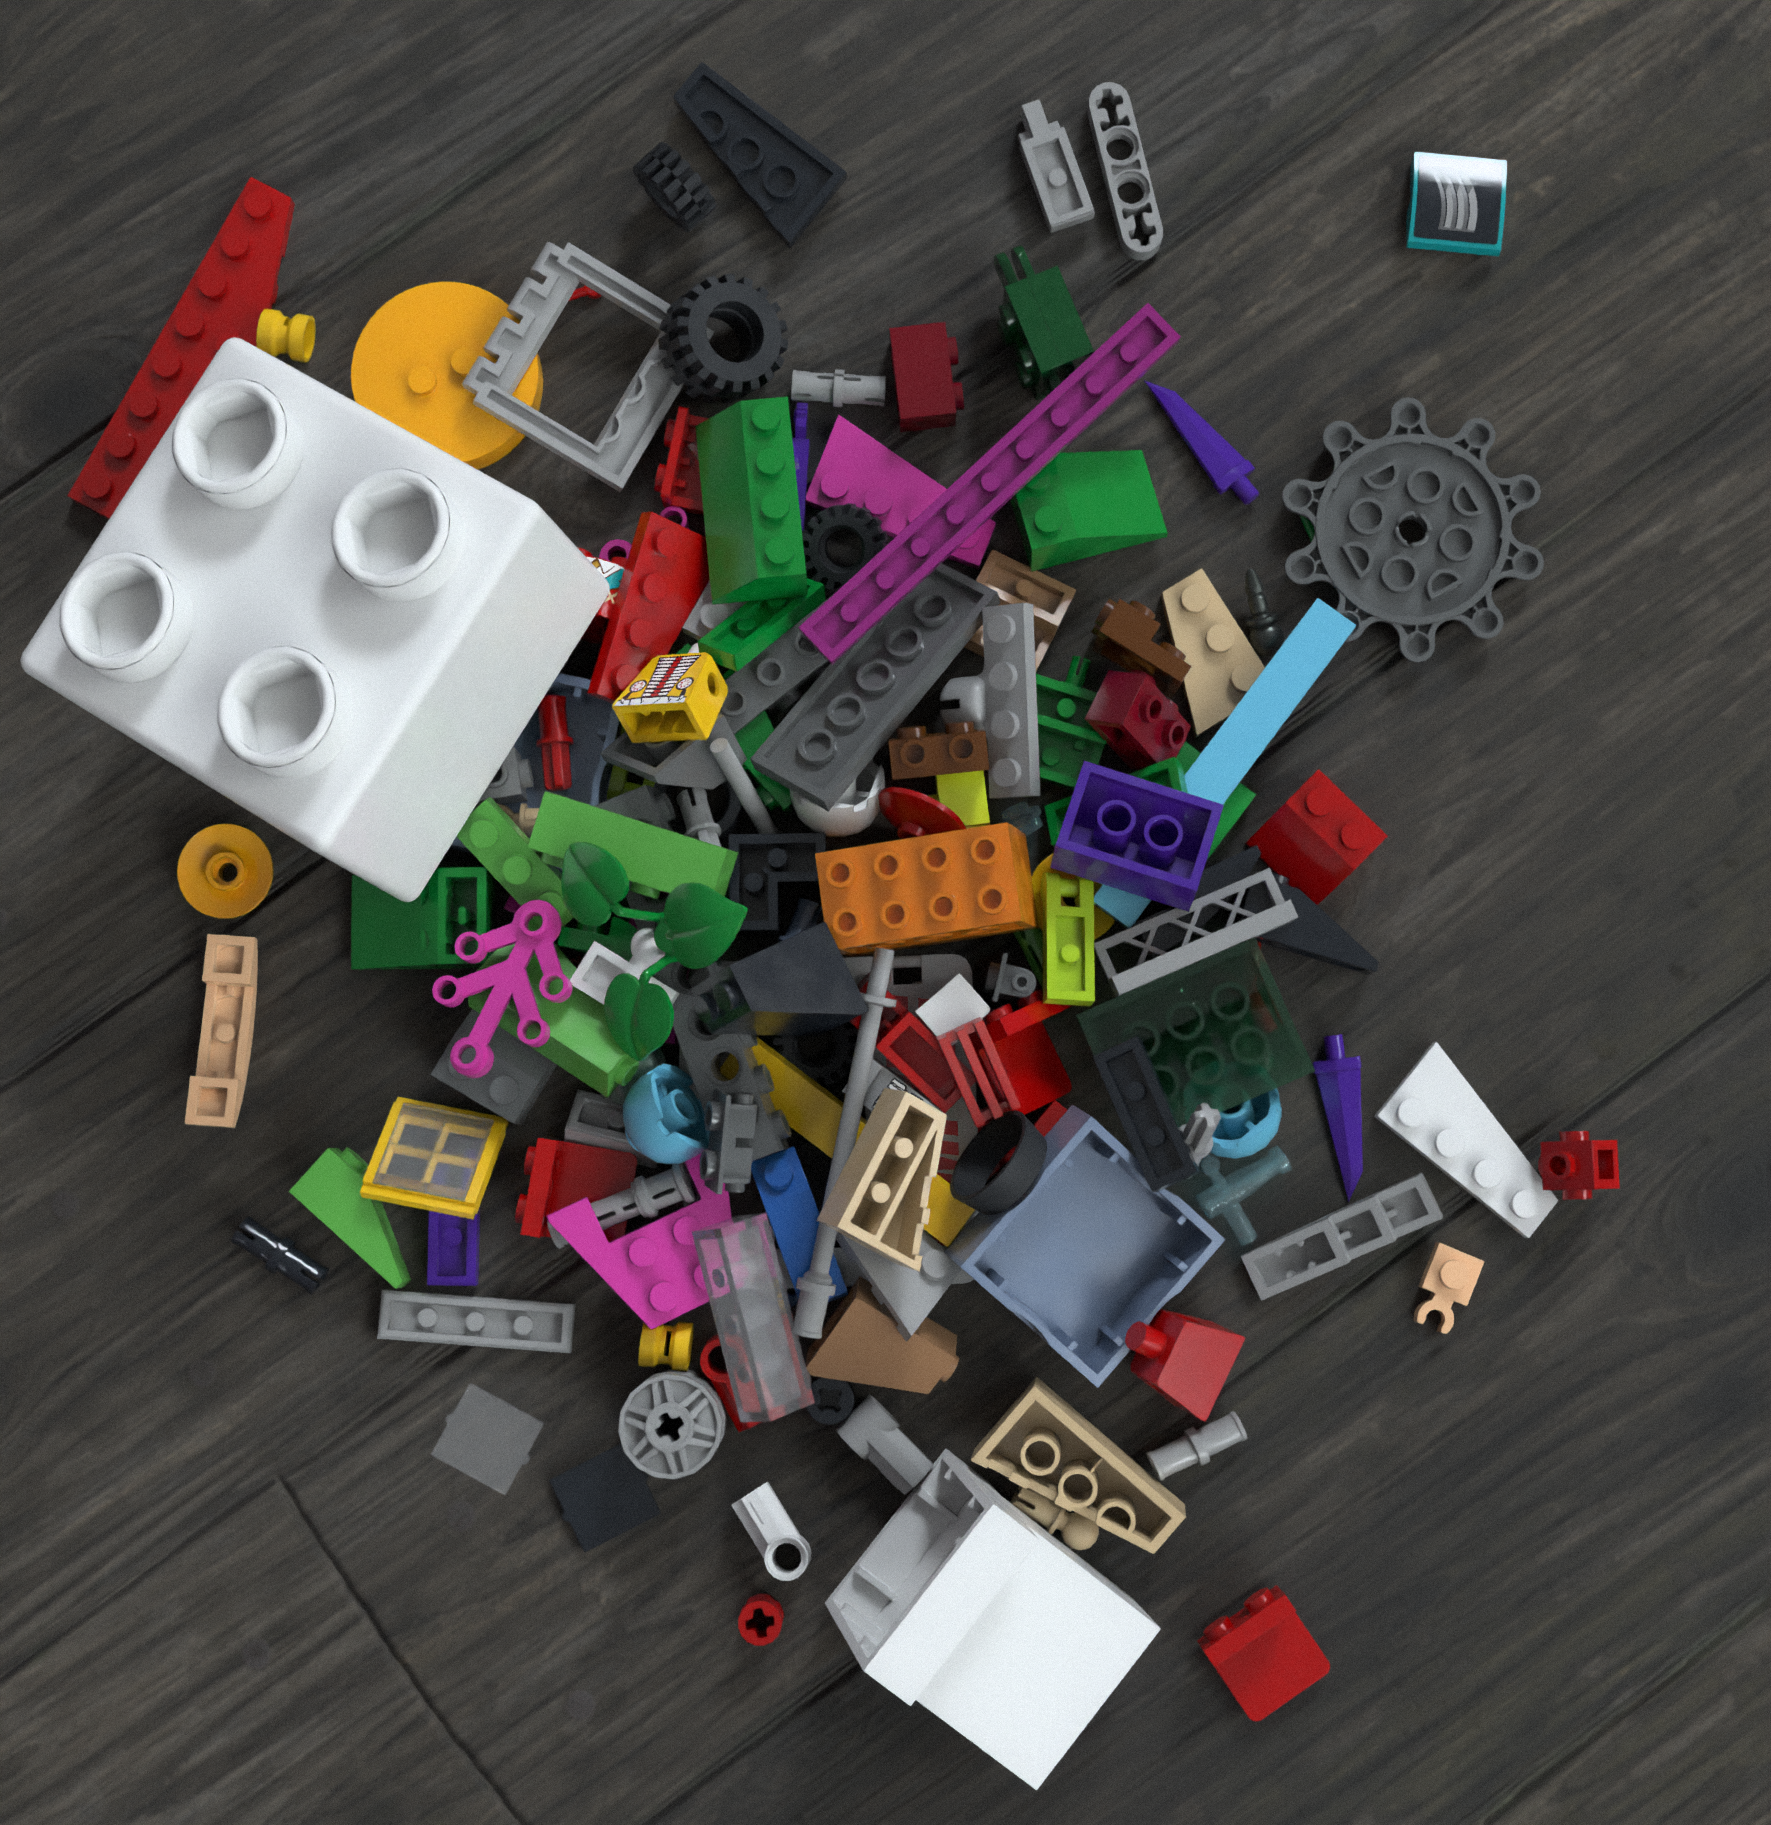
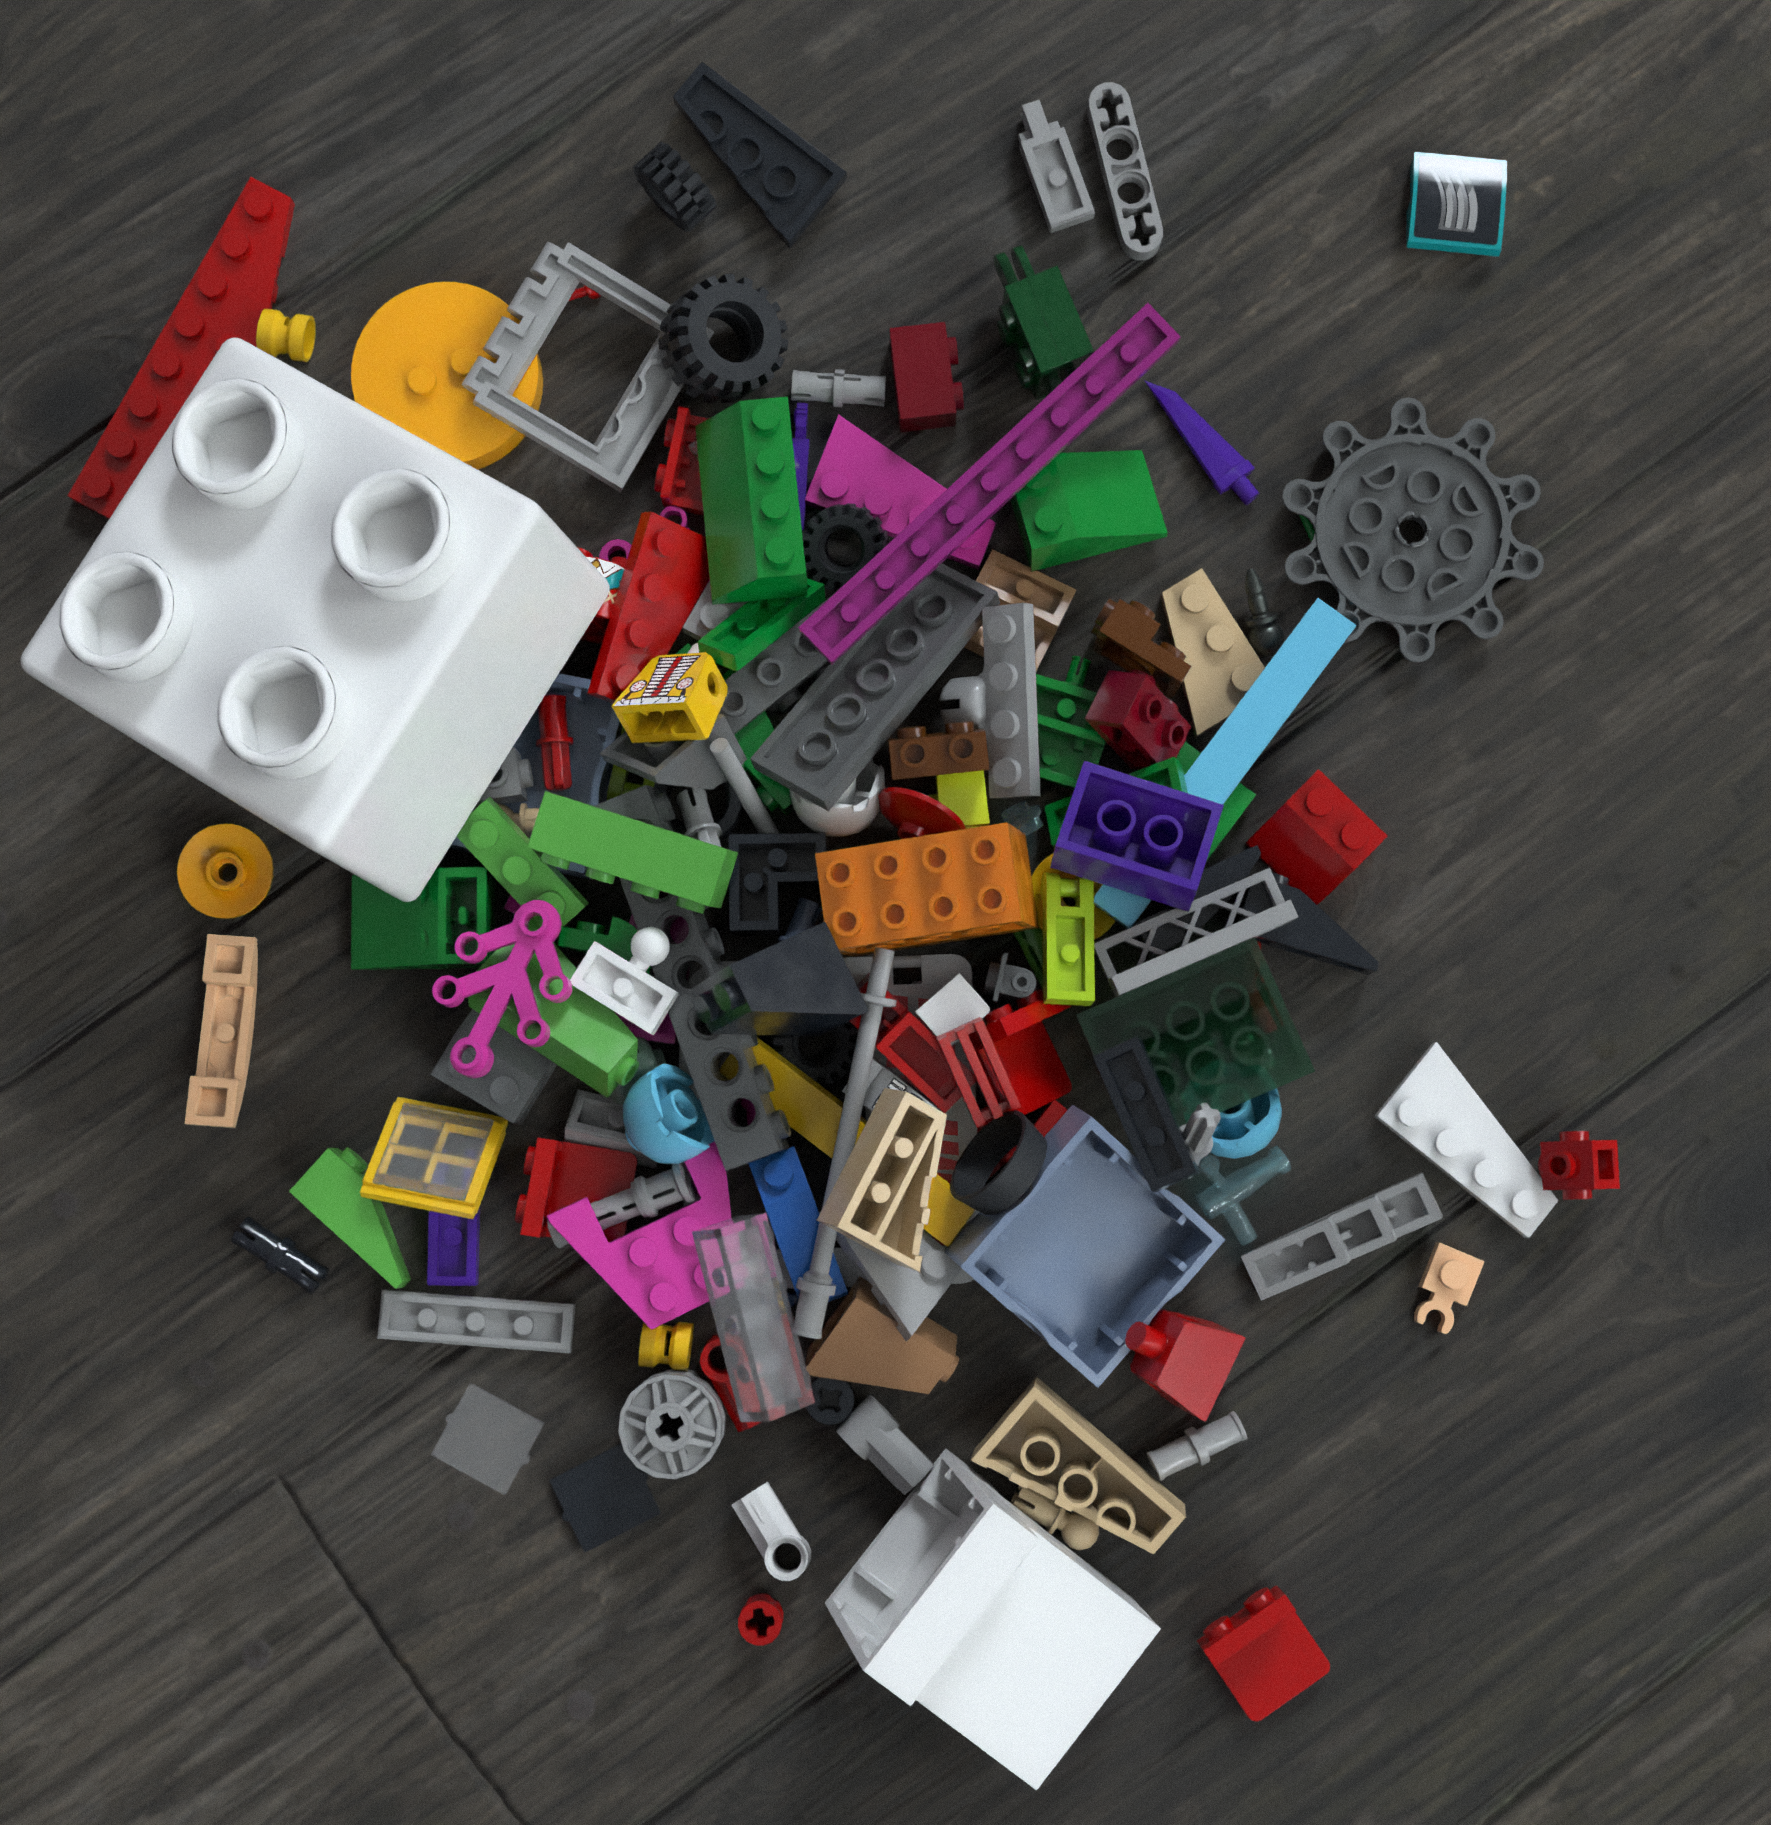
(691, 930): green plant -> none
(726, 1122): dark grey hinge -> none
(1341, 1096): dark purple bar -> none

